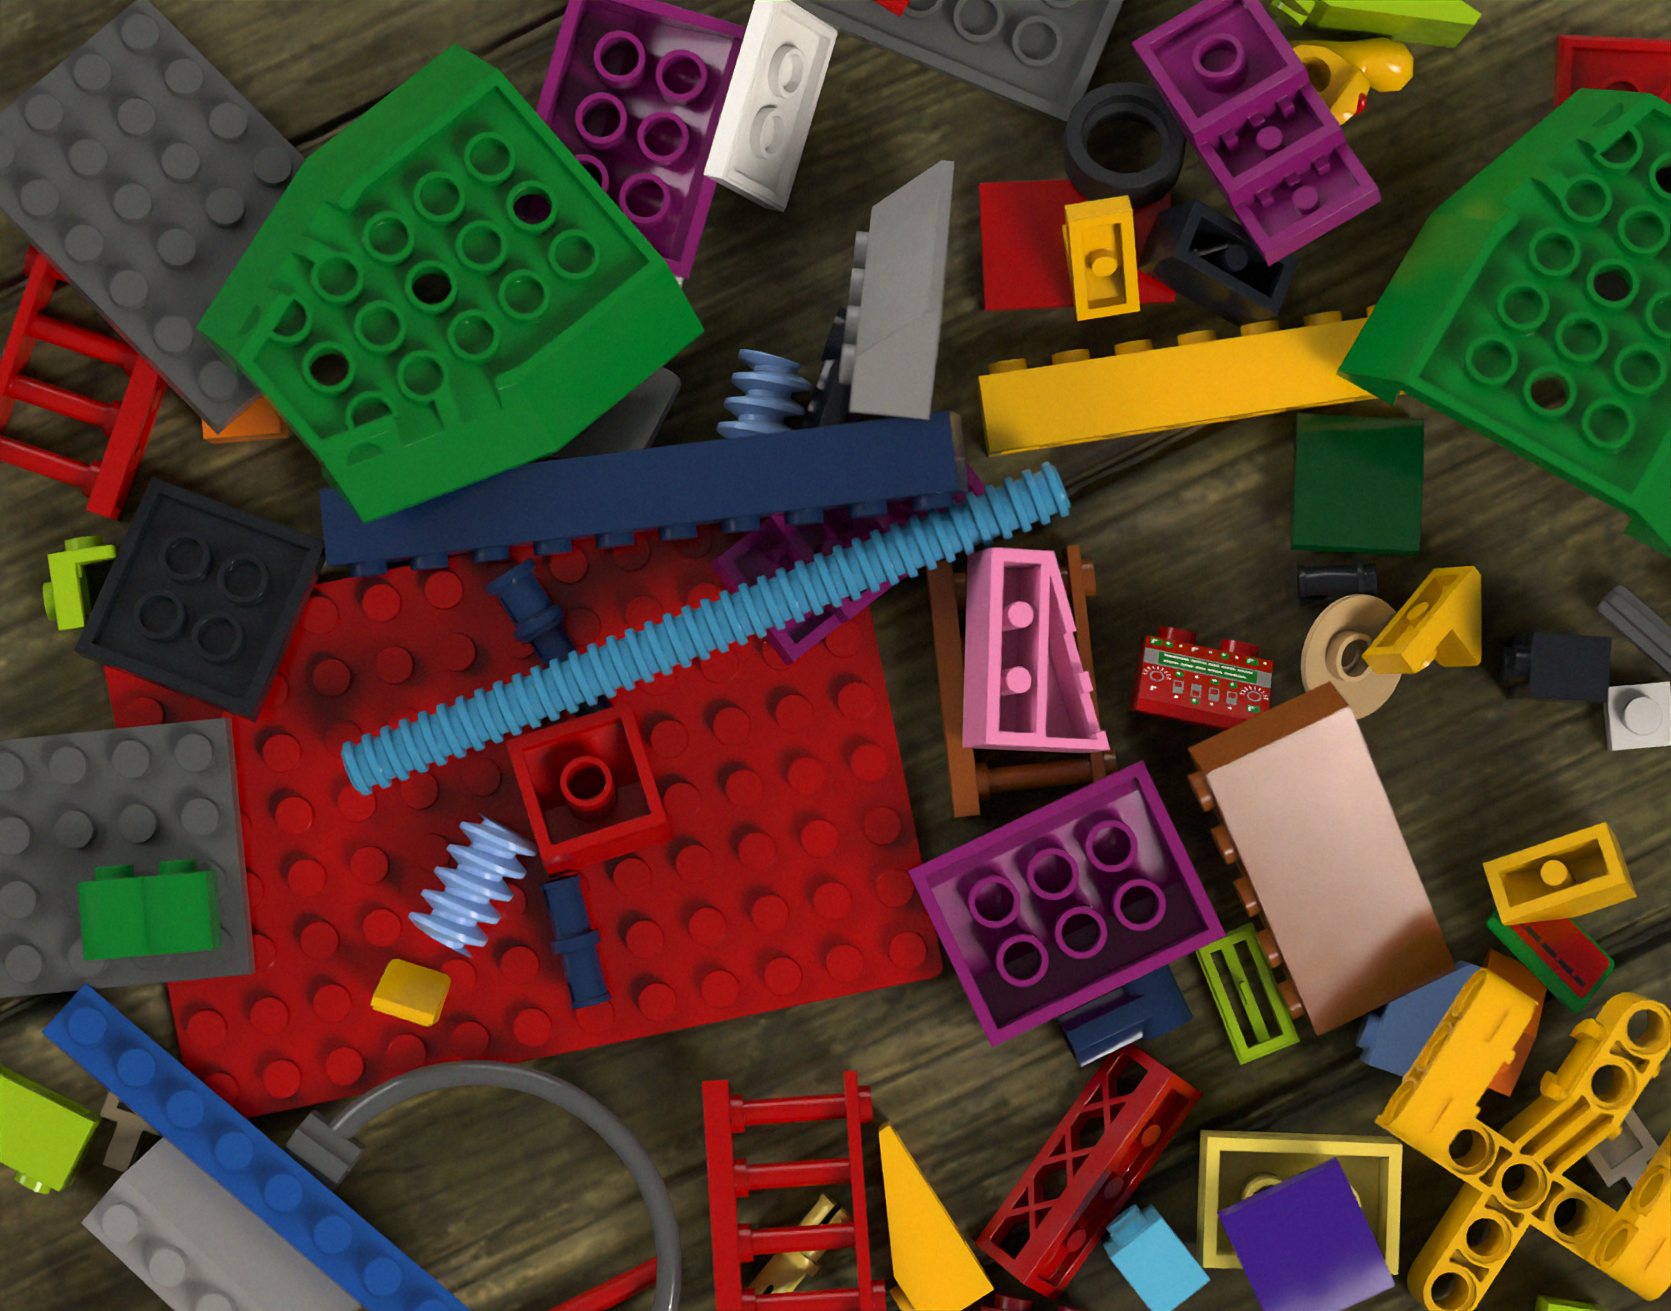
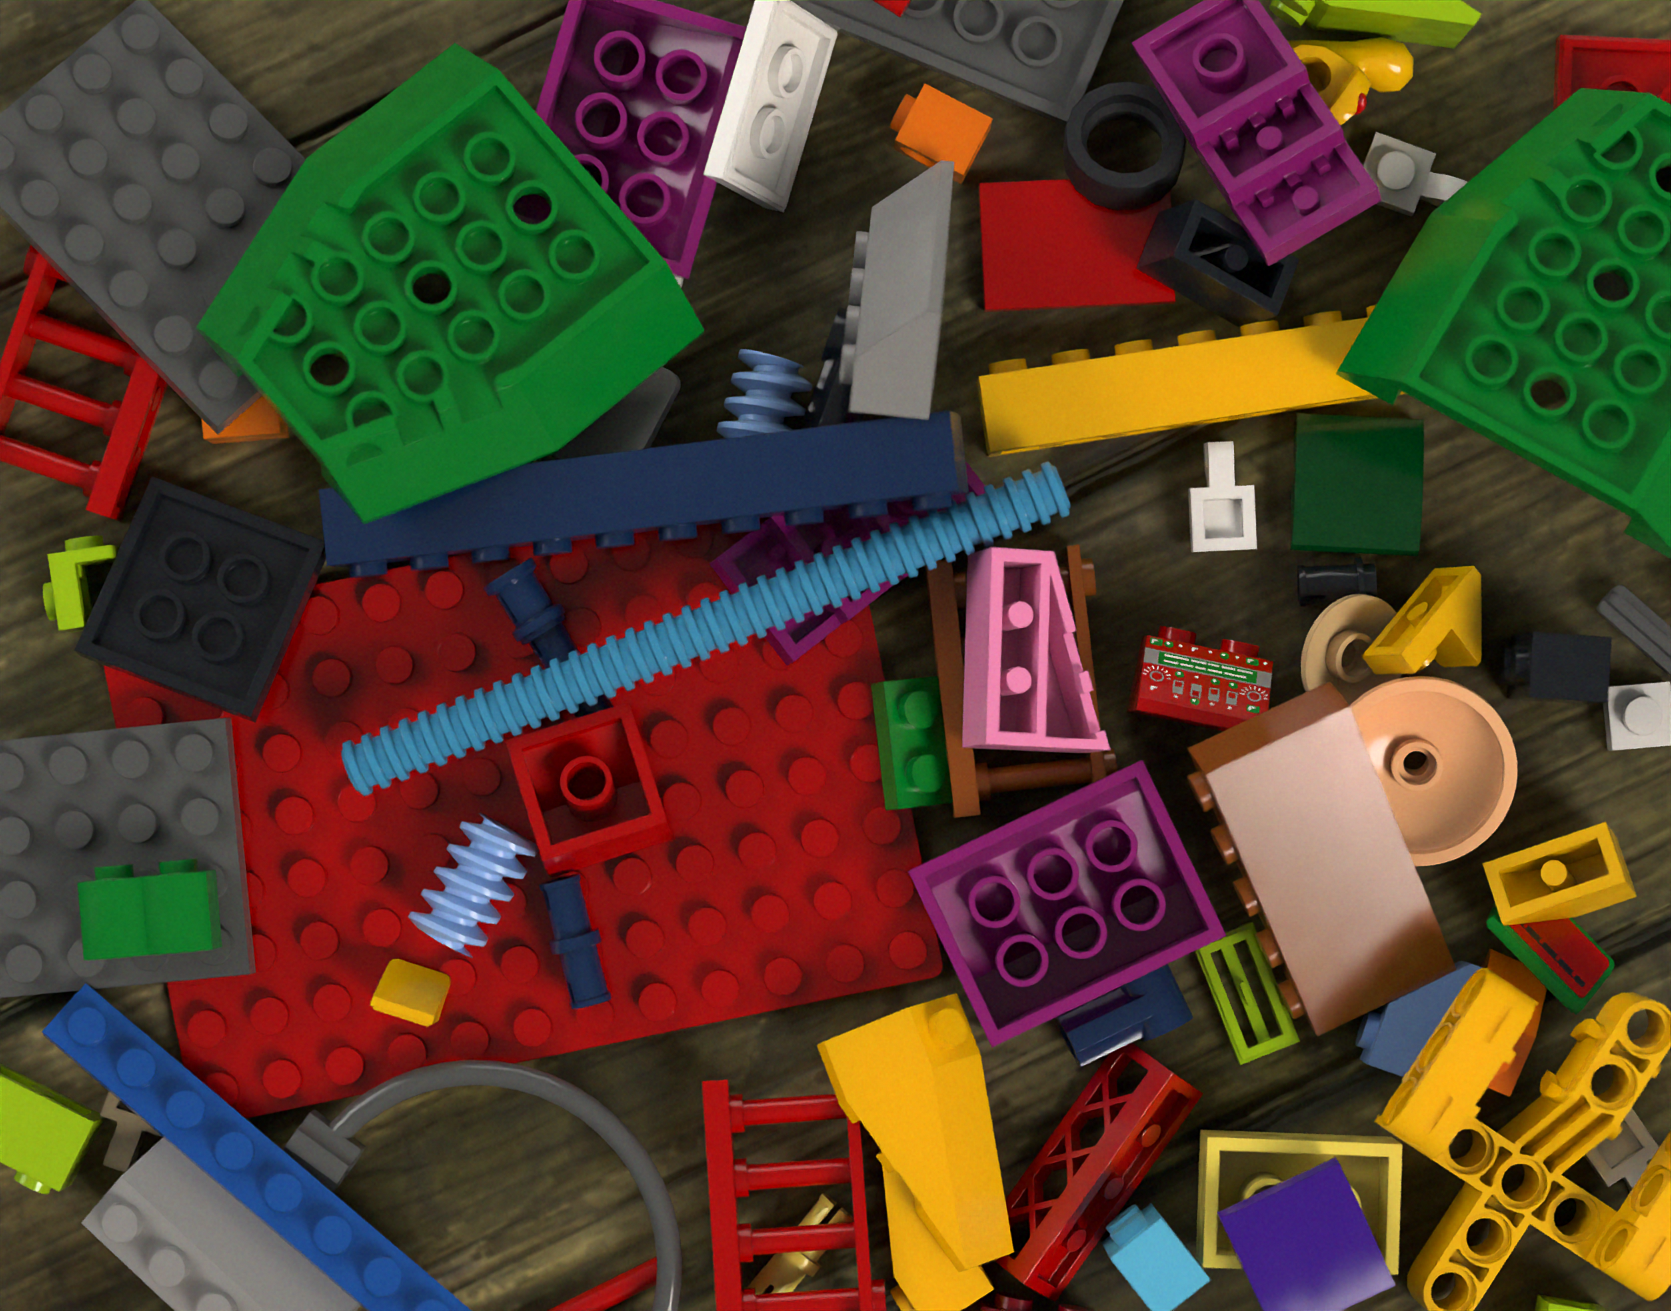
(911, 743): none -> green plate
(927, 1107): none -> yellow wedge
(939, 129): none -> orange brick
(1101, 257): yellow slope -> none
(1221, 513): none -> white plate
(1405, 175): none -> white plate
(1467, 771): none -> light nougat dish

